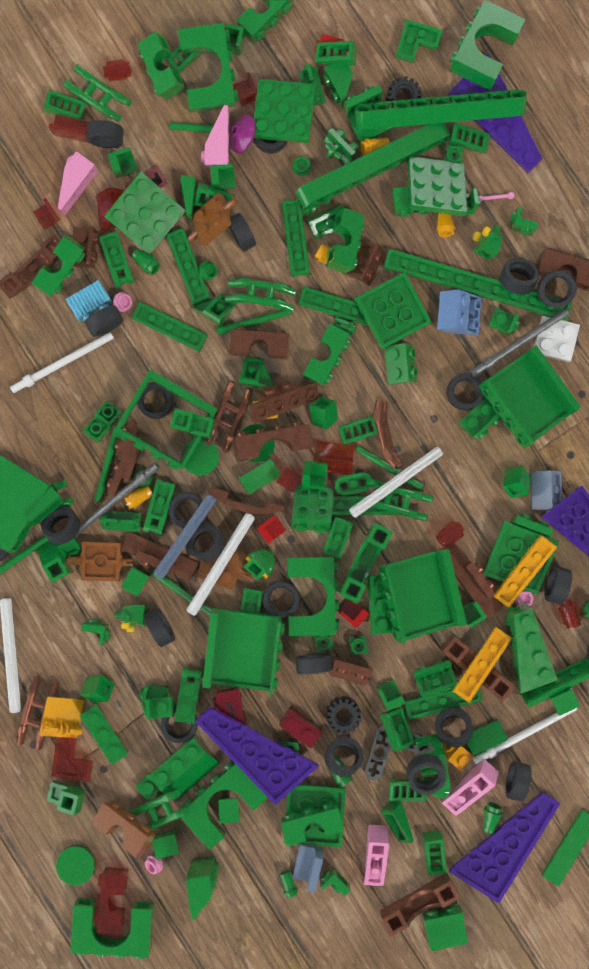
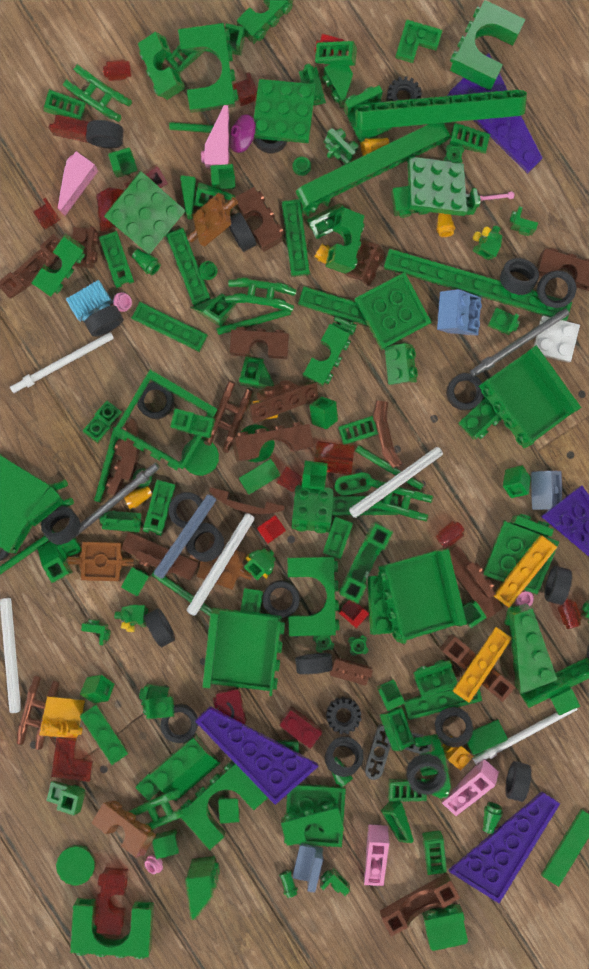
(188, 695): green plate -> none
(251, 204): none -> copper arch

